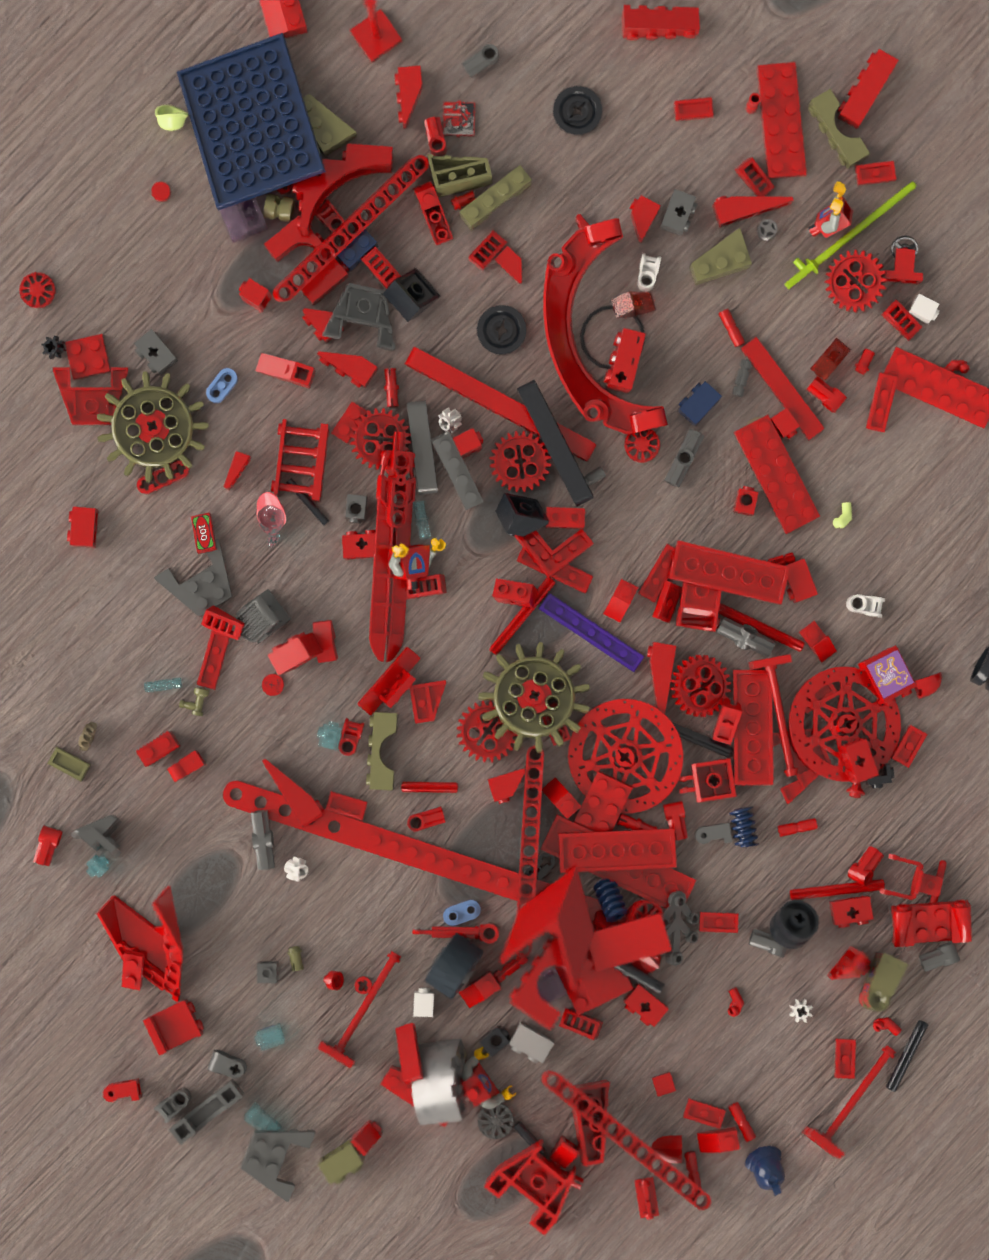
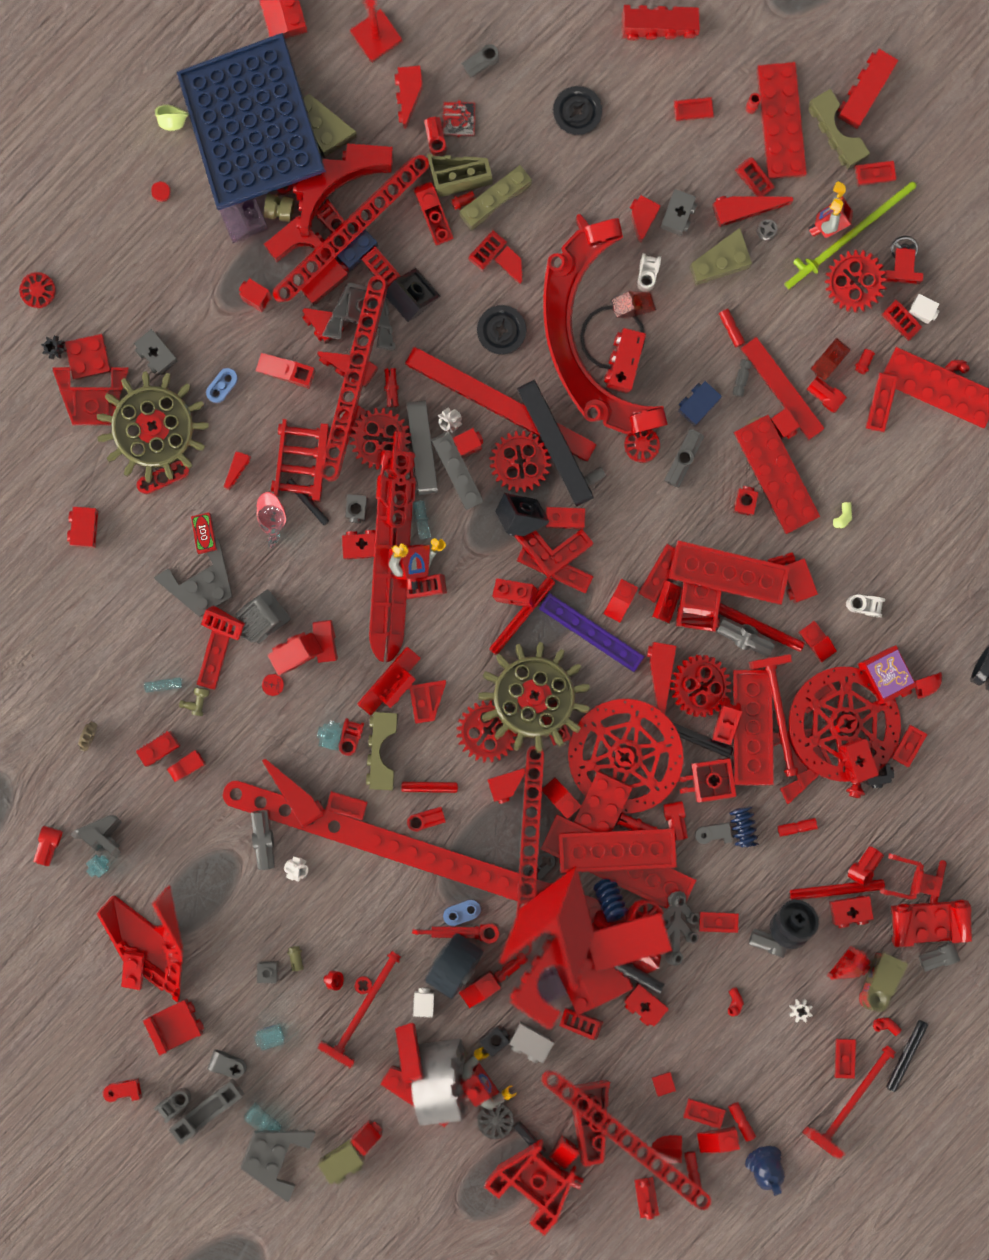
(69, 764): olive tile -> none
(352, 368): none -> red beam

